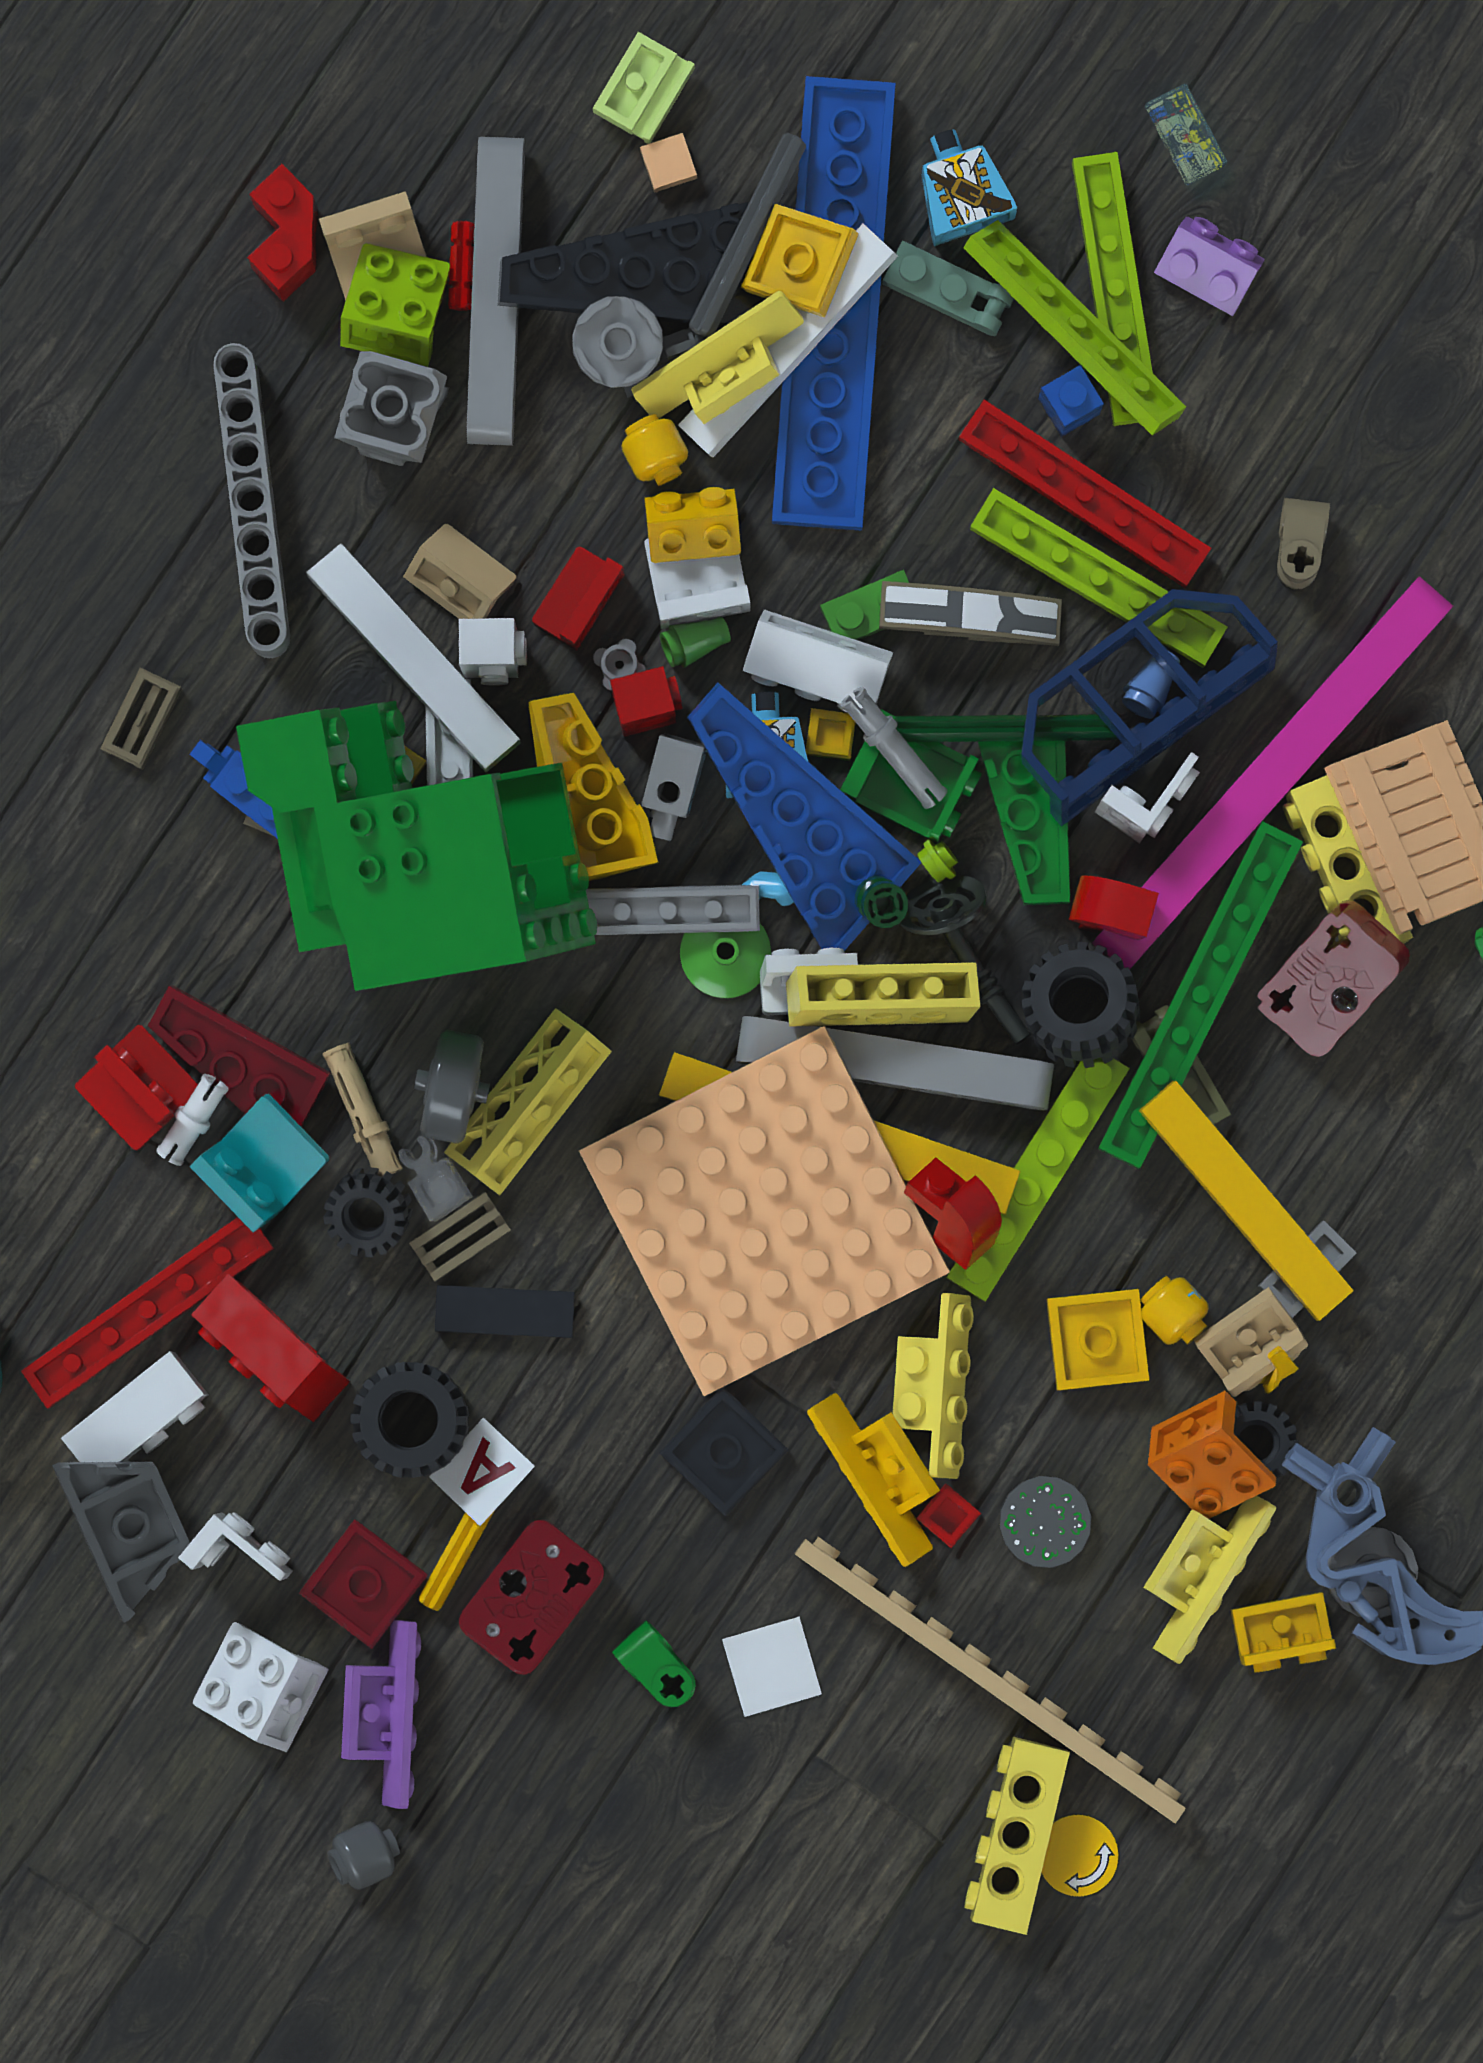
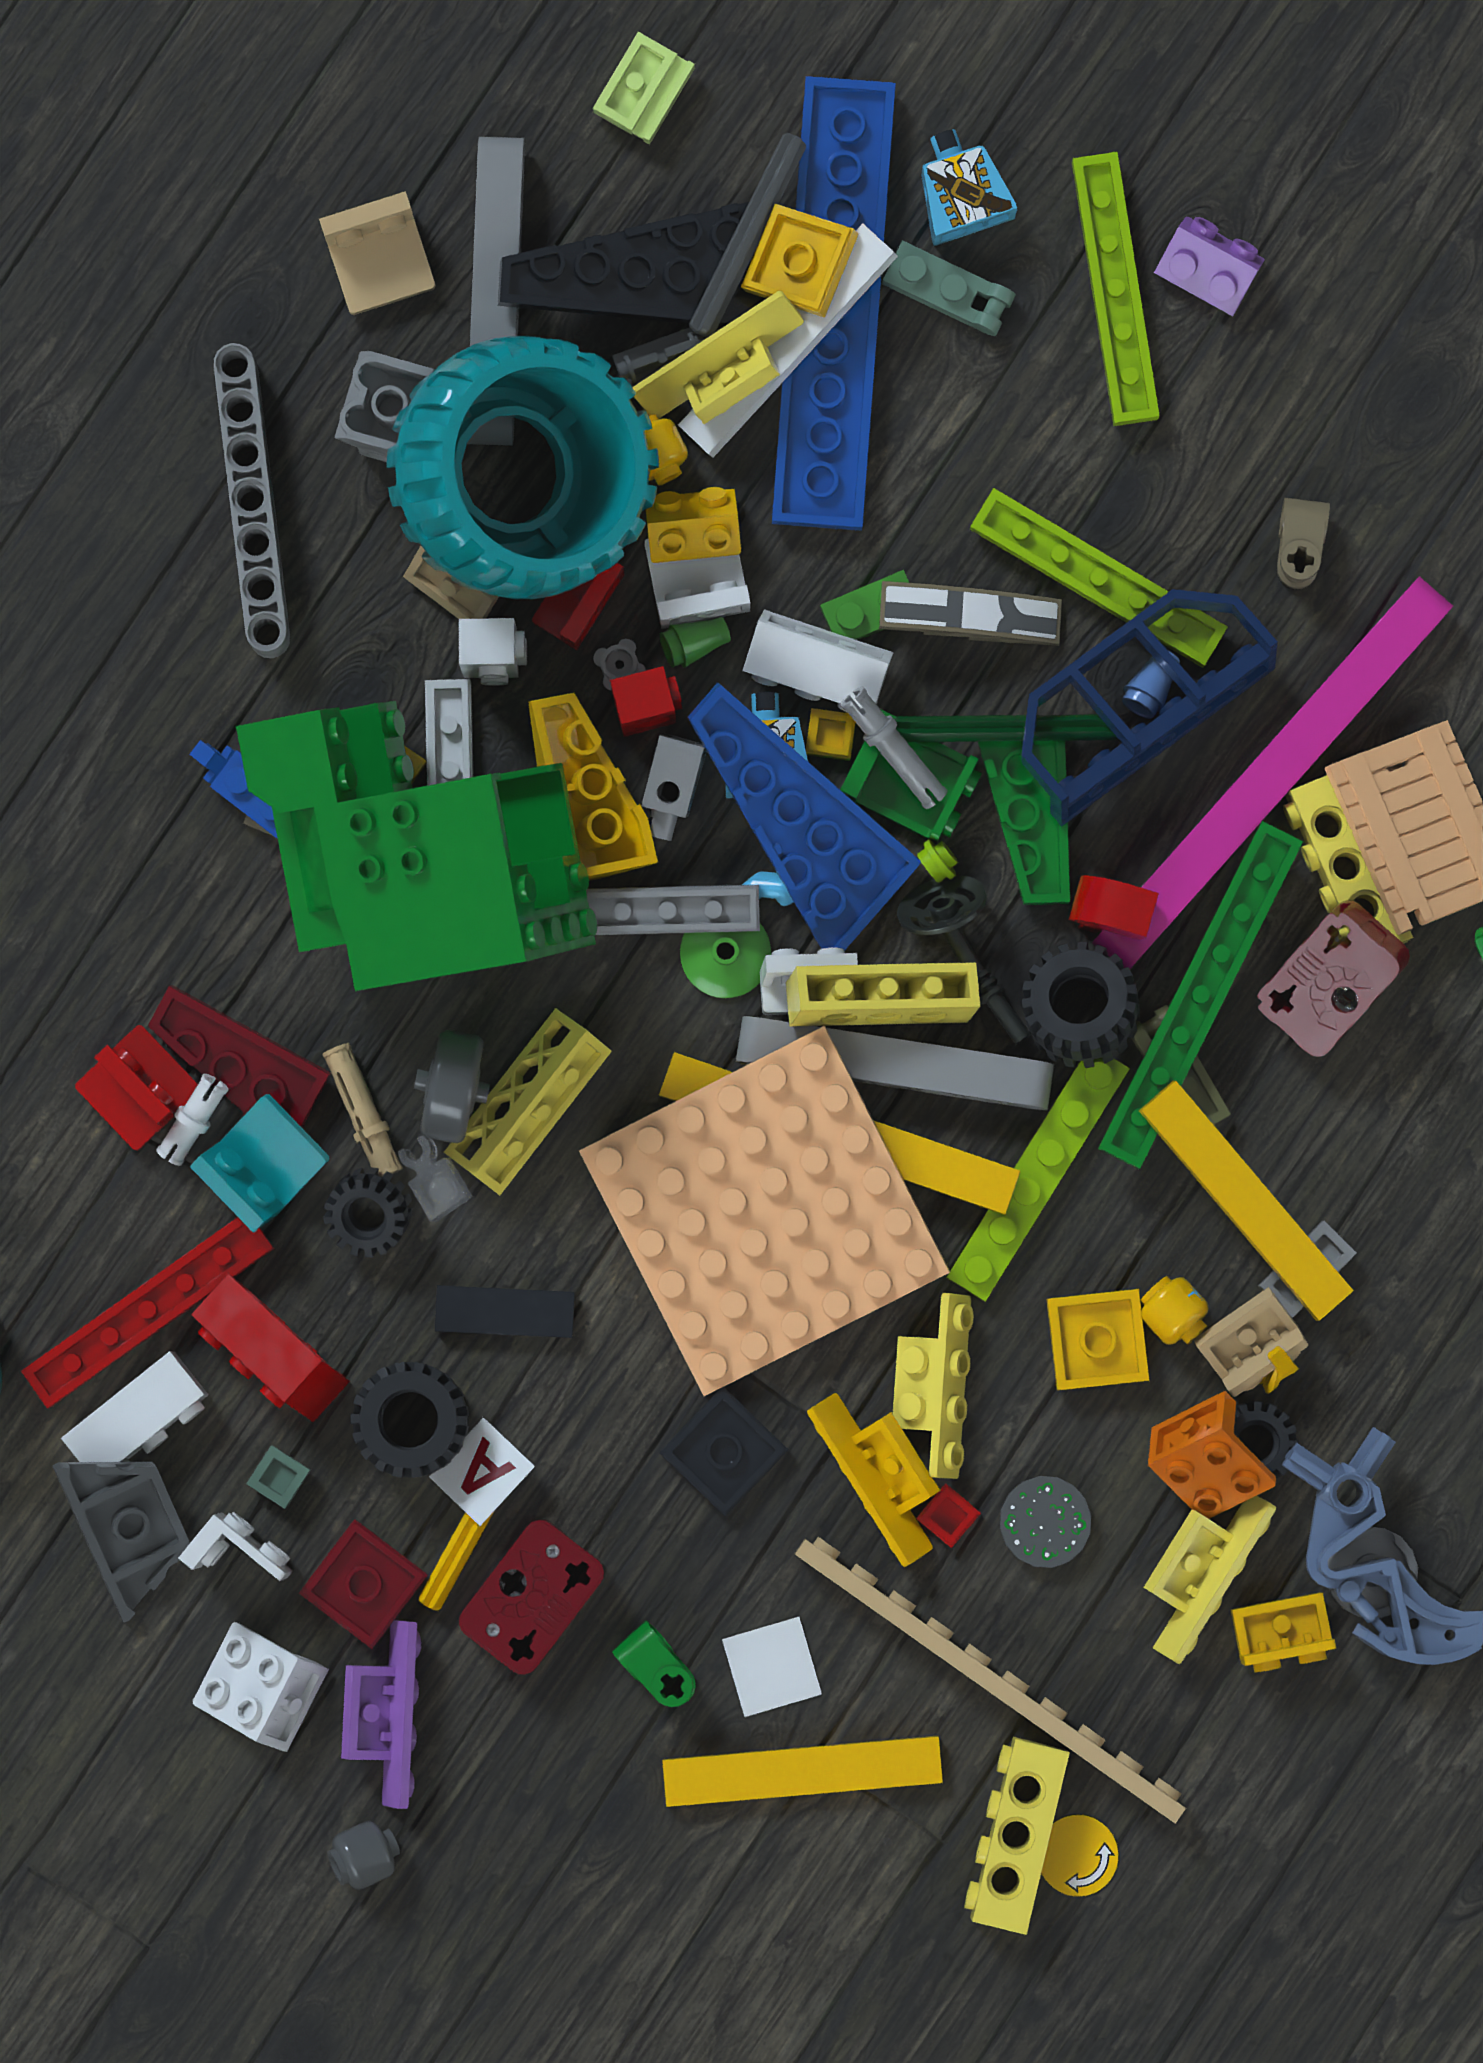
(157, 726): dark tan tile -> none
(278, 1476): none -> sand green plate
(290, 252): red brick -> none
(393, 304): lime bracket -> none
(413, 658): white tile -> none
(428, 1258): dark tan tile -> none
(461, 265): red axle -> none
(596, 453): none -> teal tyre
(617, 342): light grey tile -> none
(668, 162): light nougat tile -> none
(802, 1771): none -> yellow tile
(873, 896): dark green wheel -> none
(964, 1209): red brick -> none
(1070, 401): blue brick -> none
(1074, 327): lime plate -> none
(1084, 493): red plate -> none
(1126, 809): white bracket -> none
(1186, 134): clear light blue tile -> none

